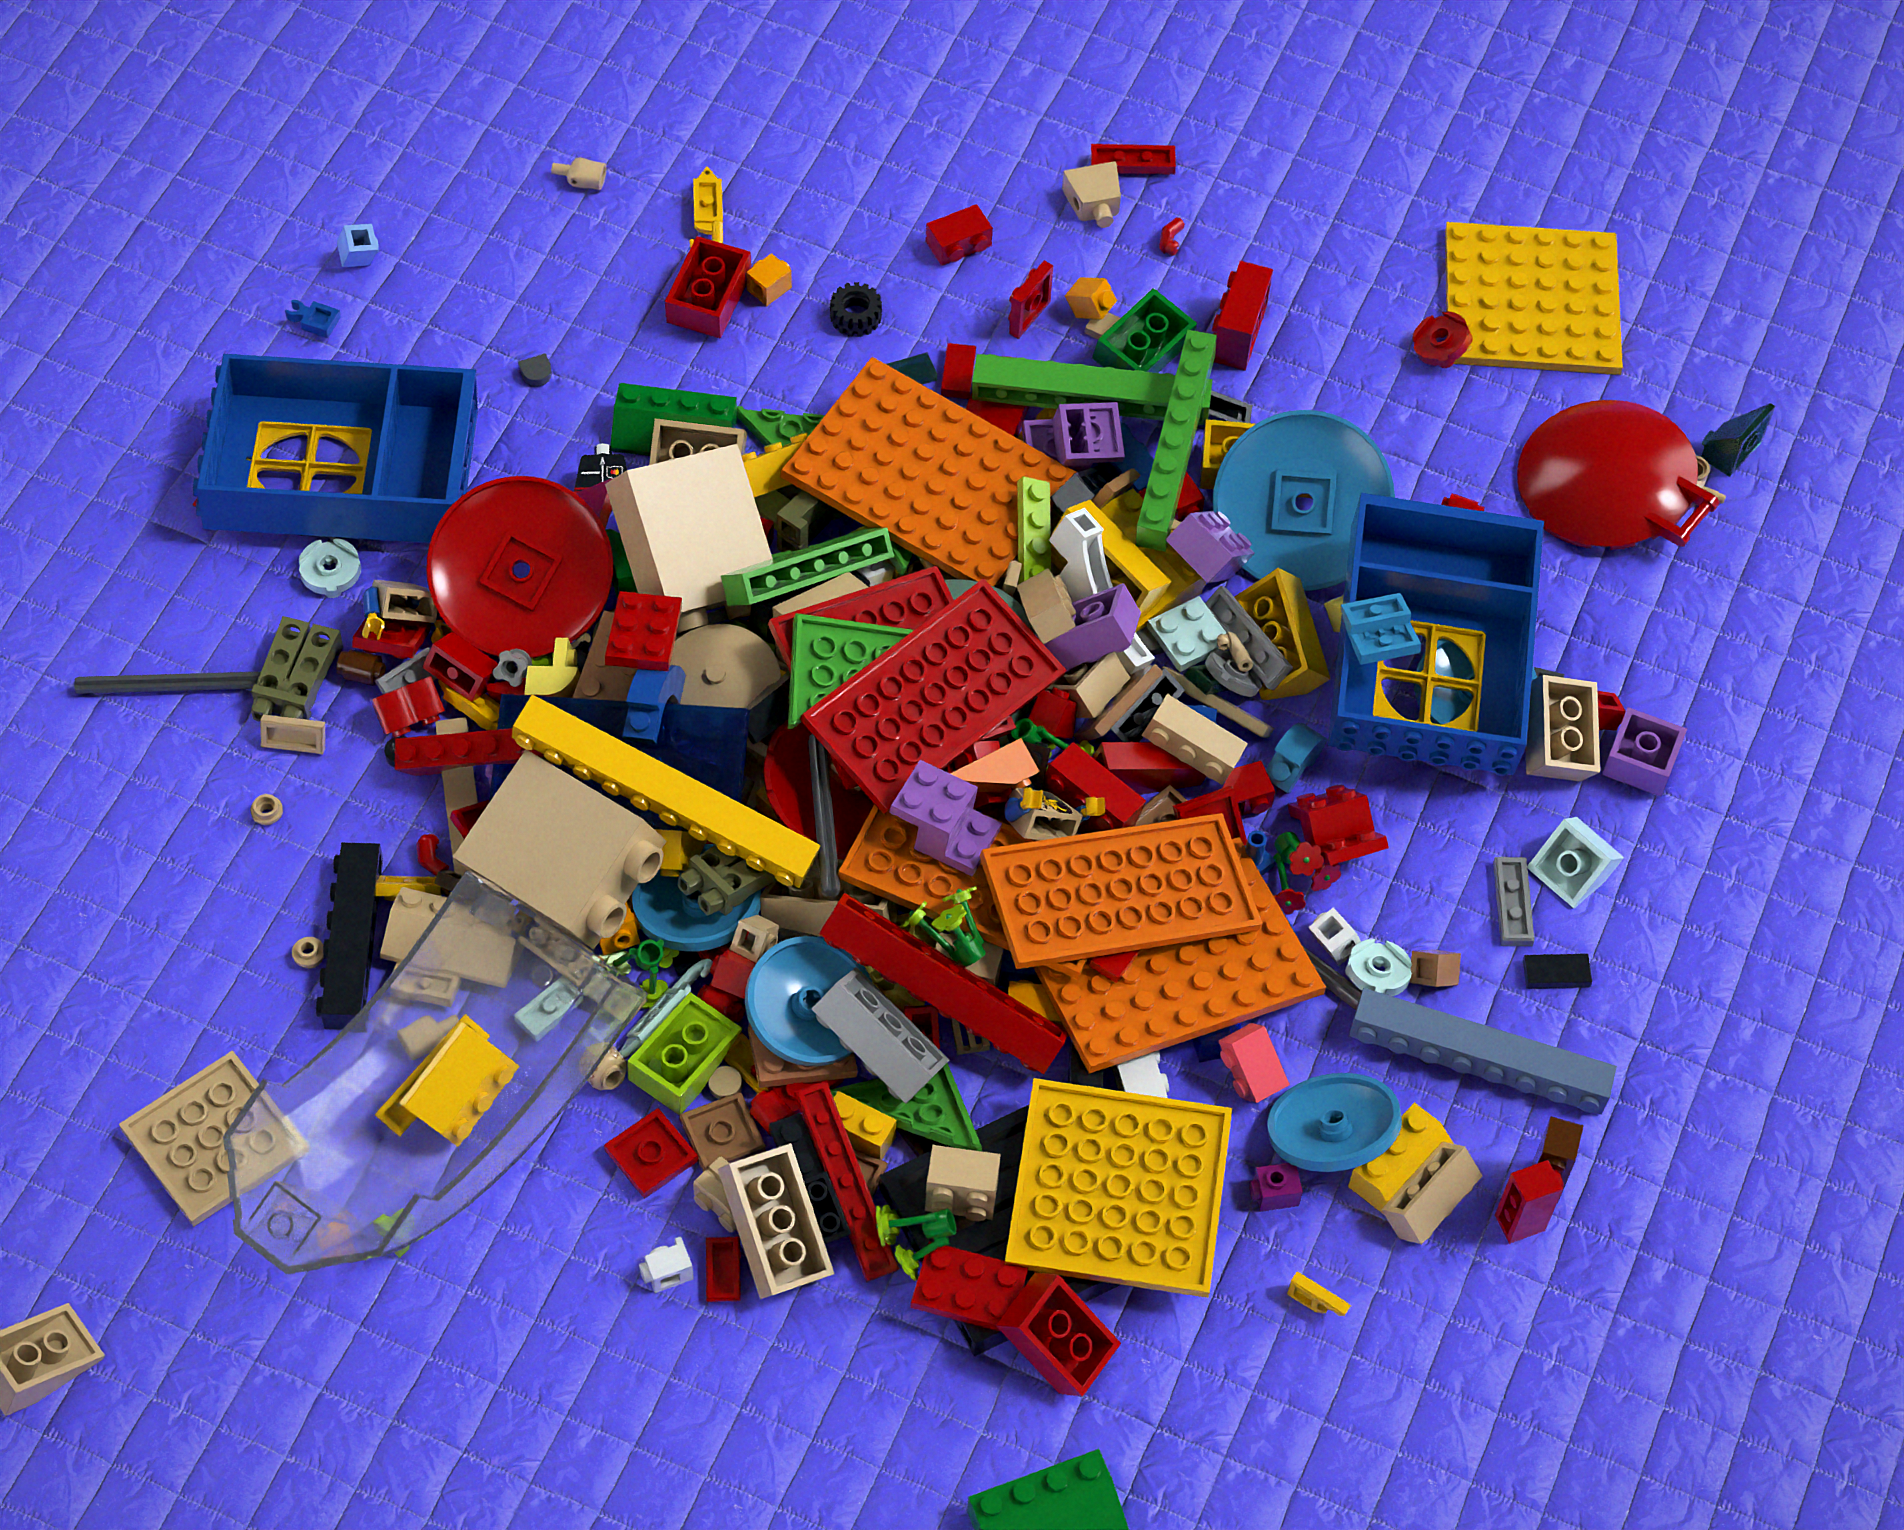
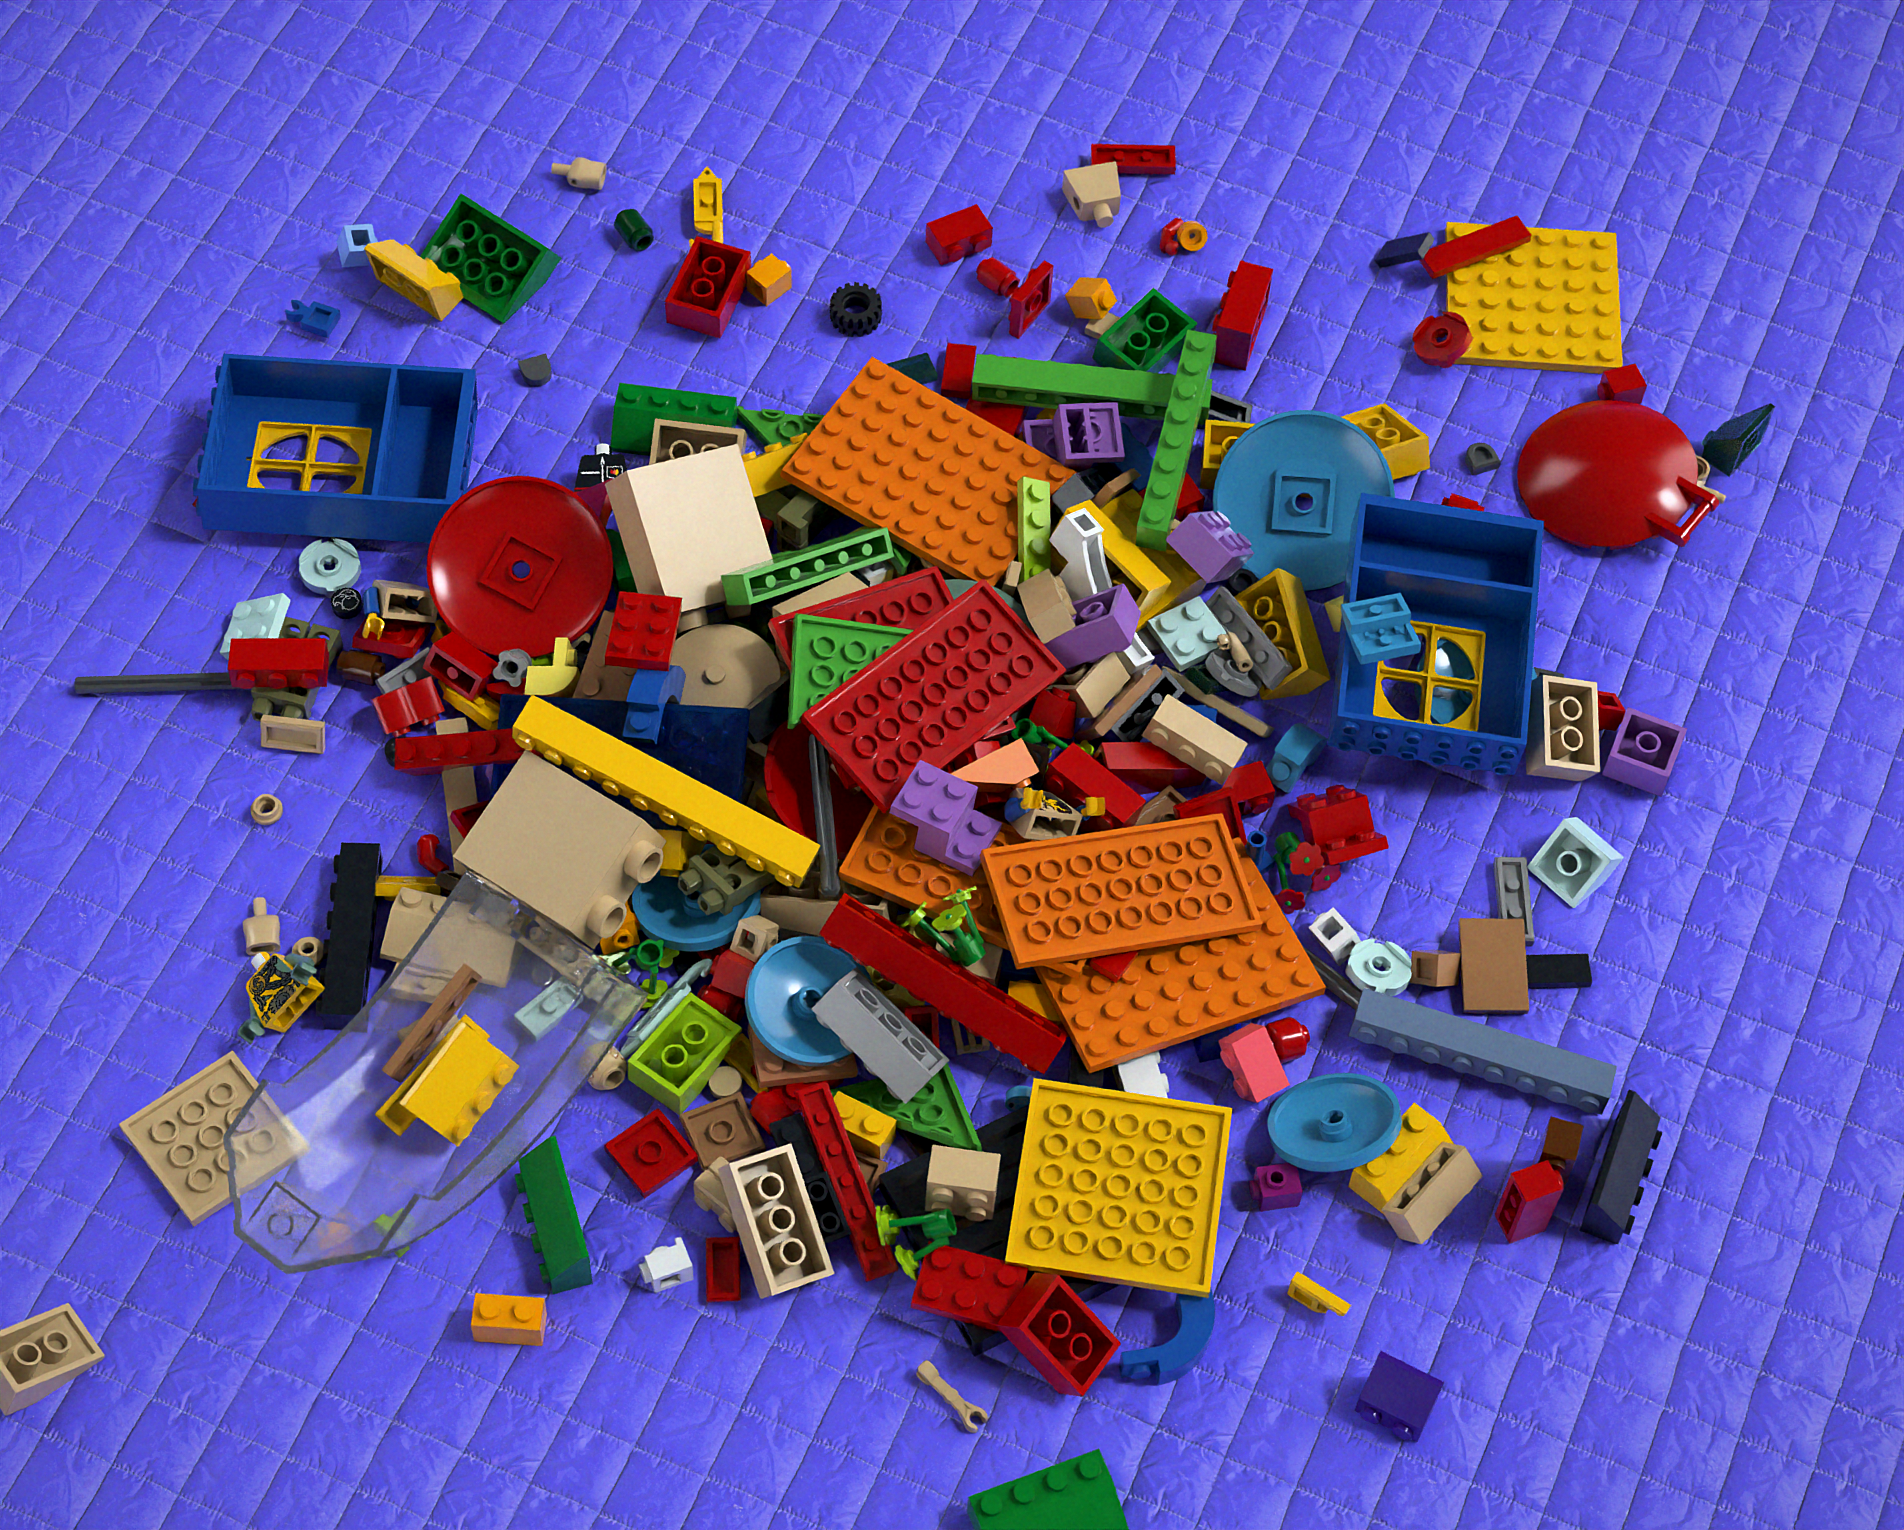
(256, 619): none -> light aqua plate
(261, 930): none -> tan piece
(278, 662): none -> red brick
(278, 992): none -> torso
(346, 603): none -> black tile
(414, 277): none -> yellow slope
(432, 1023): none -> medium nougat tile
(490, 258): none -> green slope
(508, 1319): none -> light orange brick
(554, 1218): none -> green slope
(634, 229): none -> dark green brick
(930, 1376): none -> tan piece
(997, 277): none -> red brick
(1017, 1097): none -> dark azure tile
(1182, 1352): none -> blue arch
(1192, 235): none -> light orange tile
(1240, 581): none -> black tile
(1288, 1038): none -> red head
(1398, 1397): none -> dark purple slope
(1399, 440): none -> yellow slope
(1404, 250): none -> tile
(1475, 246): none -> red tile
(1481, 458): none -> dark grey tile
(1493, 966): none -> medium nougat tile
(1621, 1170): none -> black slope
(1622, 384): none -> red brick

